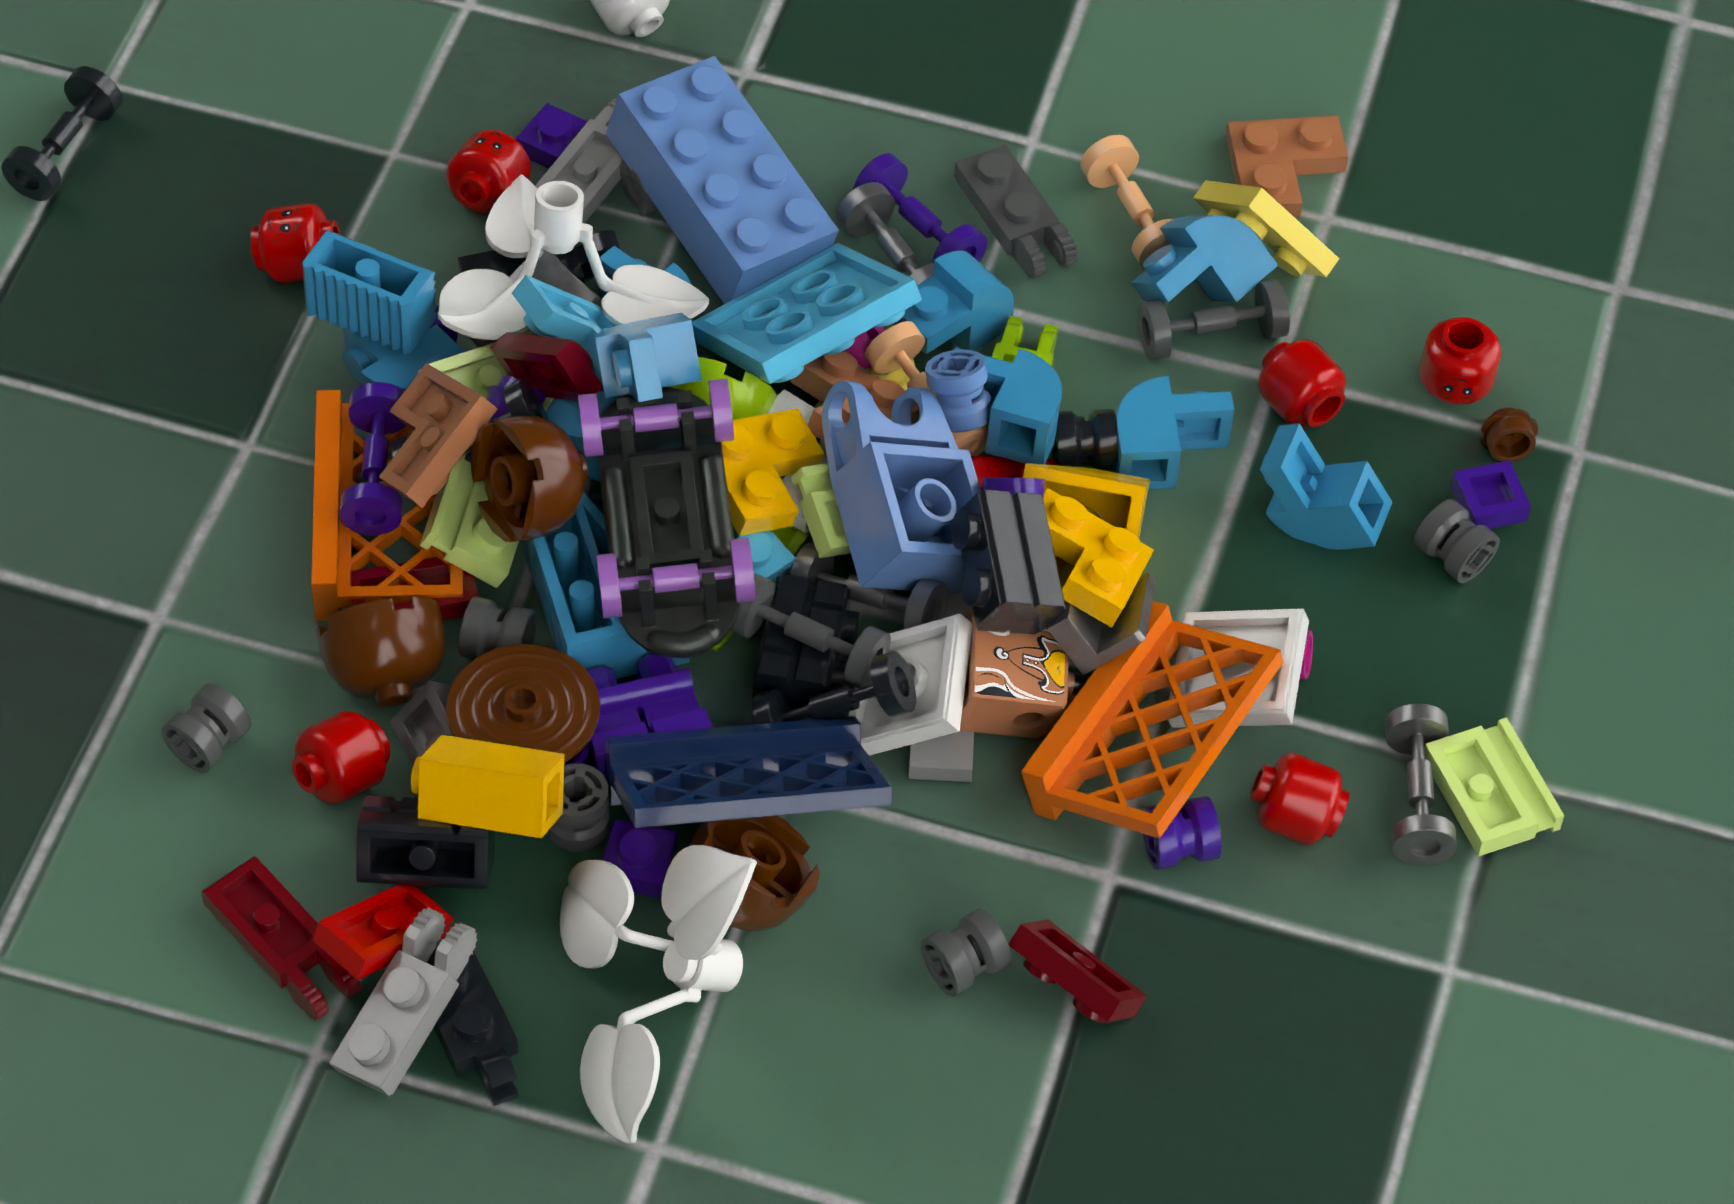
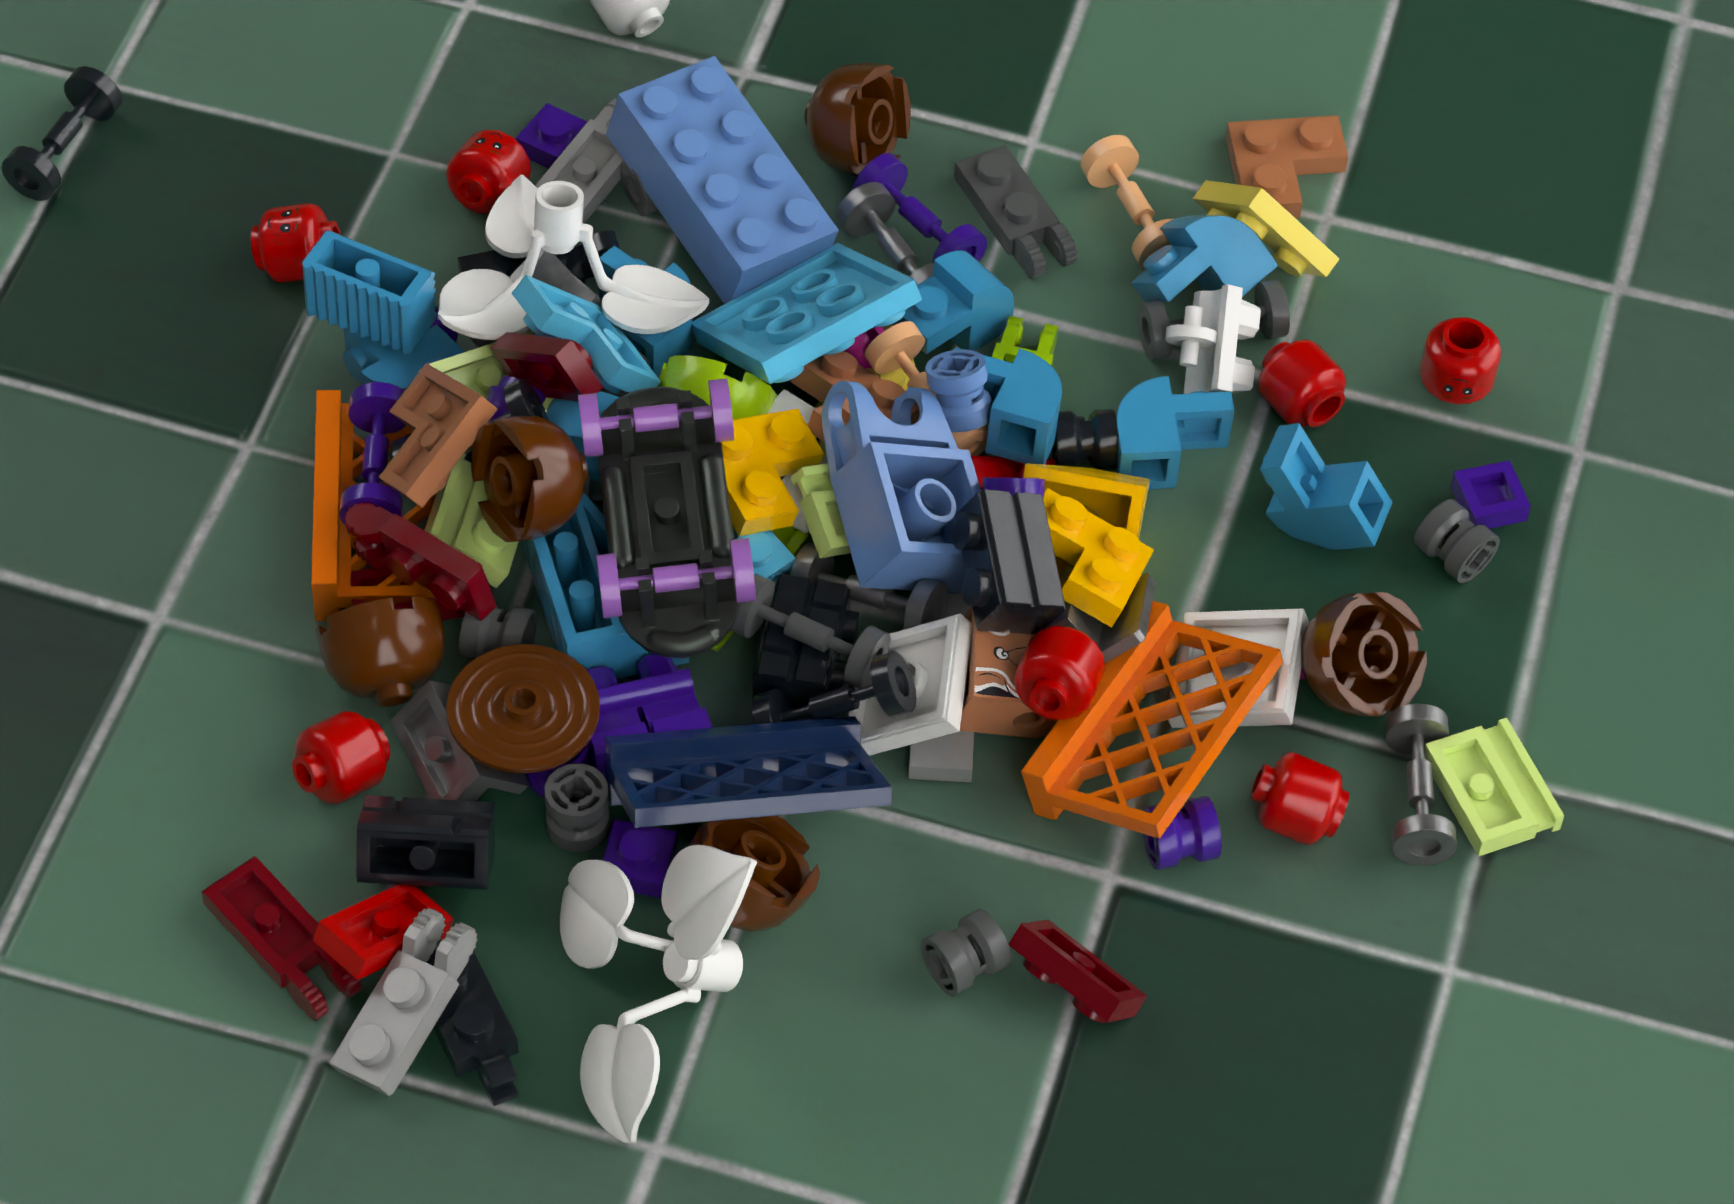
(206, 727): dark grey wheel -> none
(420, 558): none -> dark red hinge
(489, 786): yellow brick -> none
(647, 356): dark azure brick -> none
(857, 115): none -> reddish brown cylinder
(1059, 668): none -> red head
(1211, 338): none -> white hips
(1363, 654): none -> reddish brown cylinder
(1509, 434): reddish brown plate -> none

